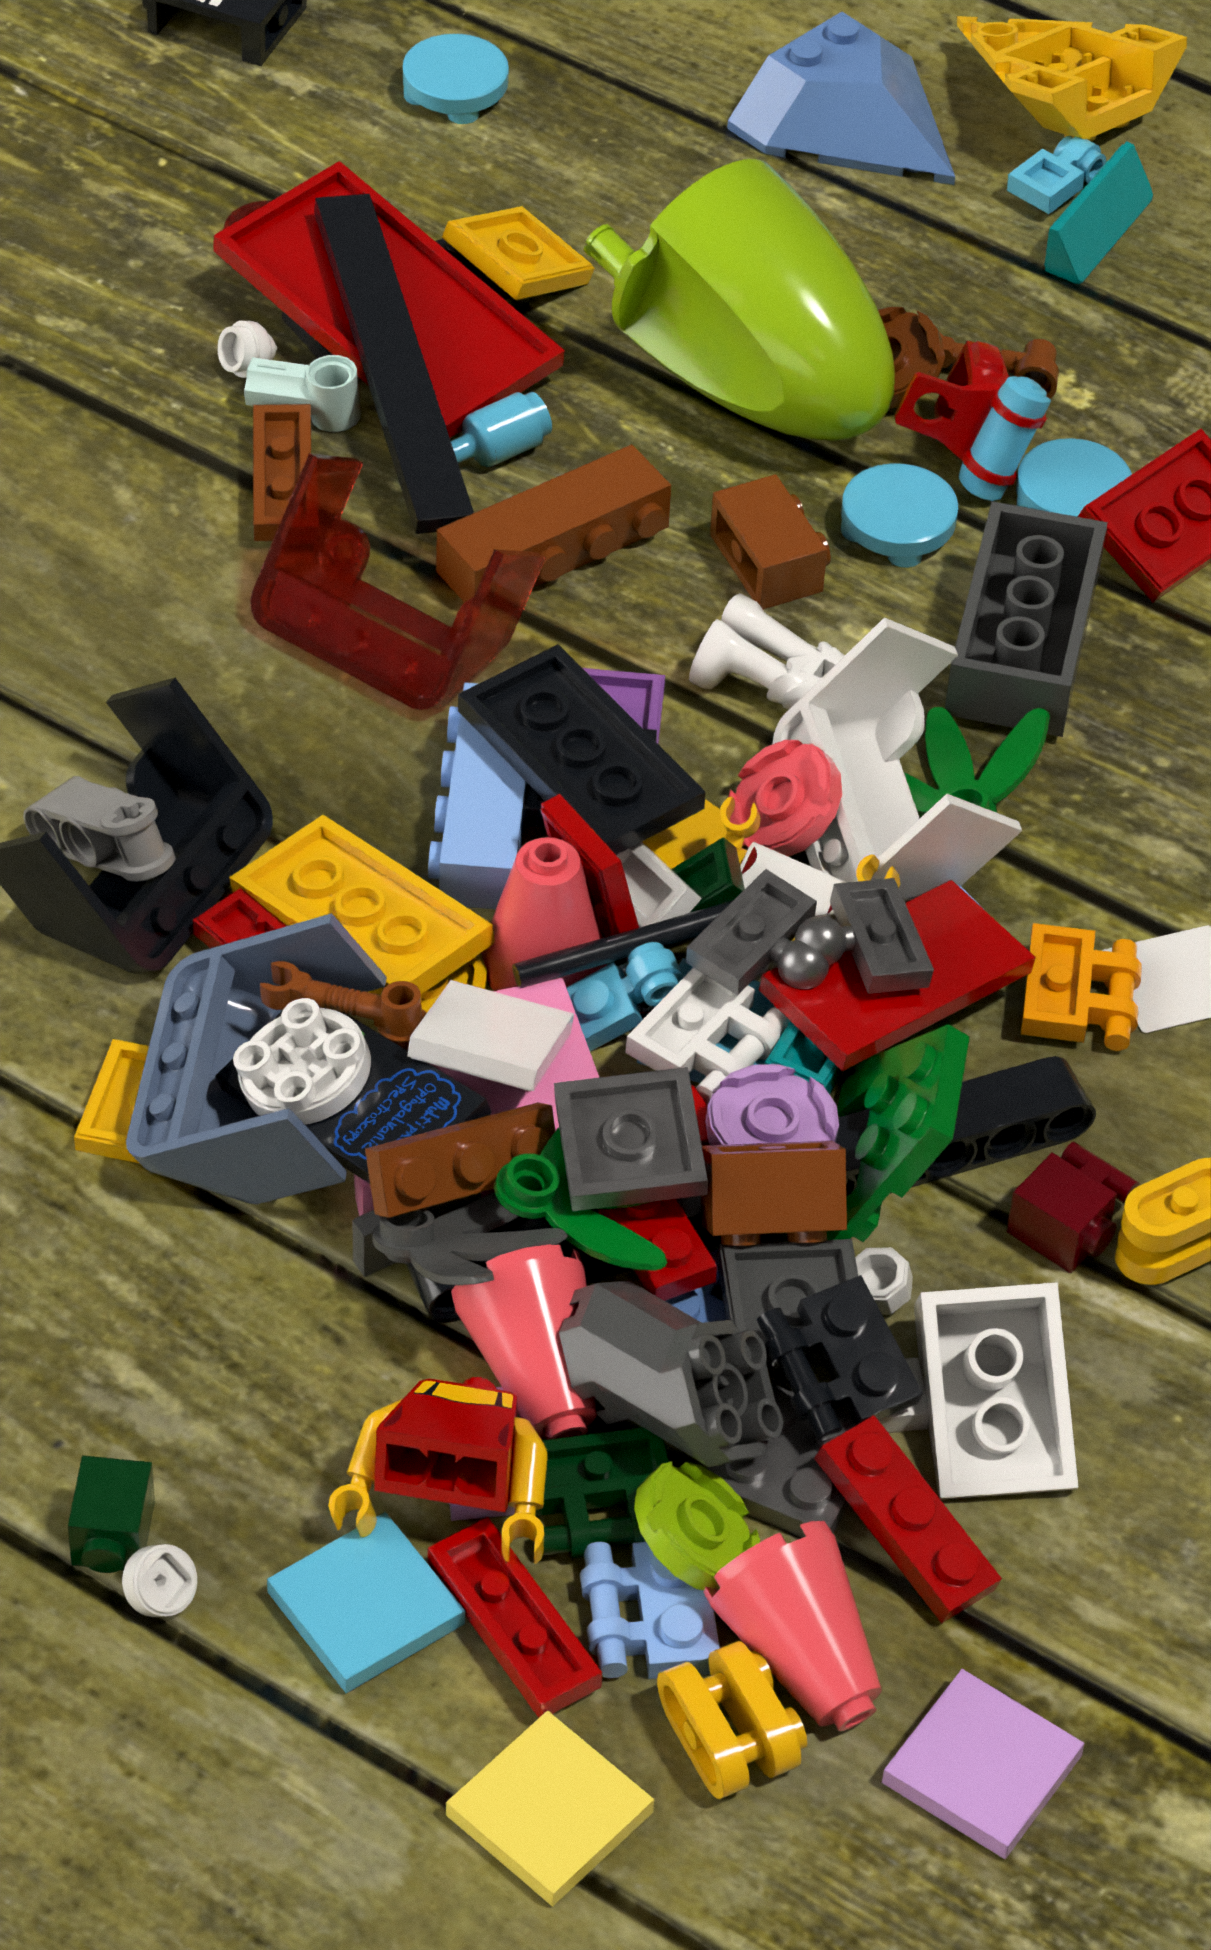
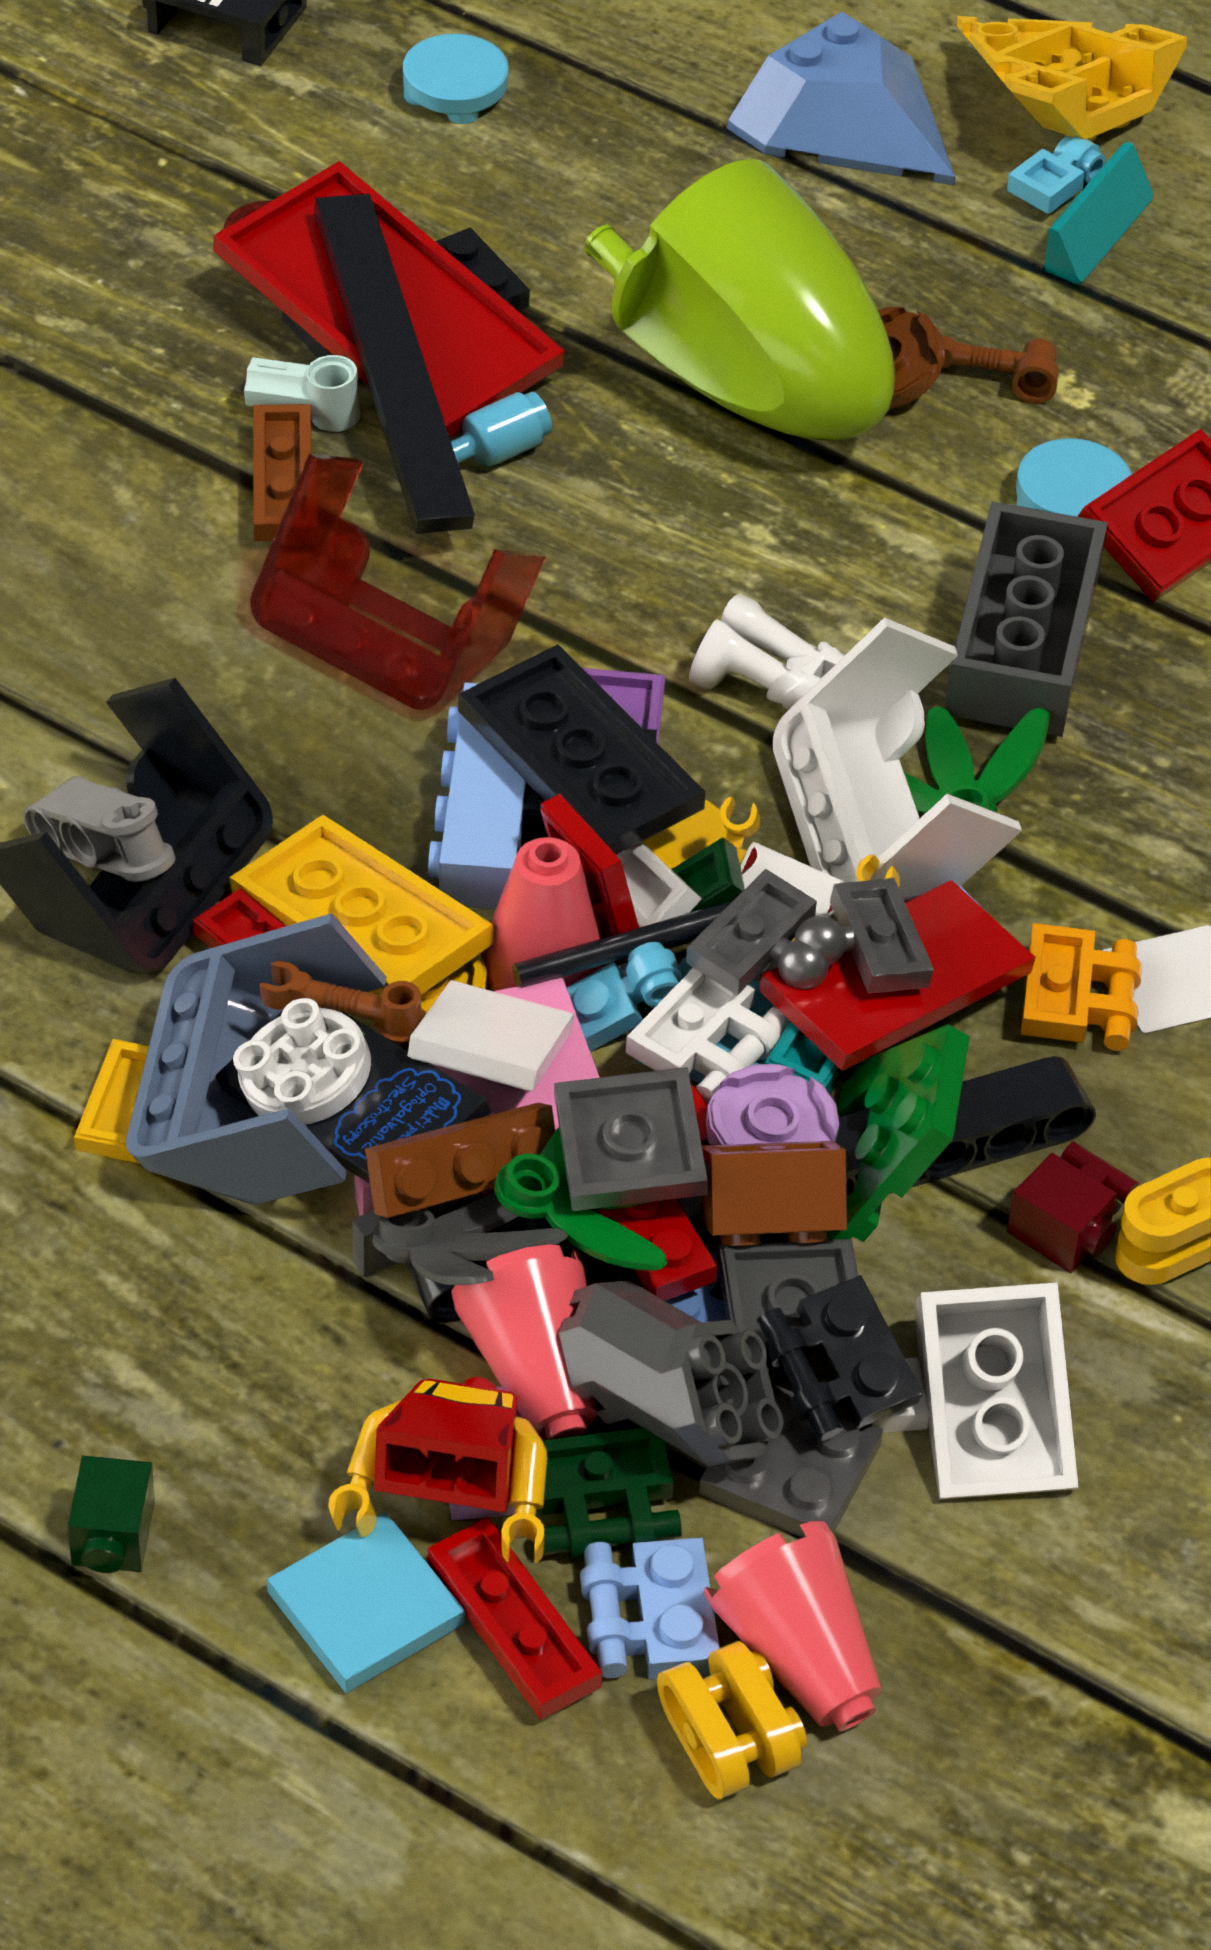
(159, 1580): white tile -> none
(241, 343): white plate -> none
(518, 252): yellow tile -> none
(549, 1808): light yellow tile -> none
(564, 519): dark orange brick -> none
(692, 1522): lime tile -> none
(769, 541): dark orange brick -> none
(794, 793): coral tile -> none
(886, 1277): white tile -> none
(899, 512): medium azure tile -> none
(908, 1518): red plate -> none
(979, 417): red piece -> none
(983, 1763): lavender tile -> none

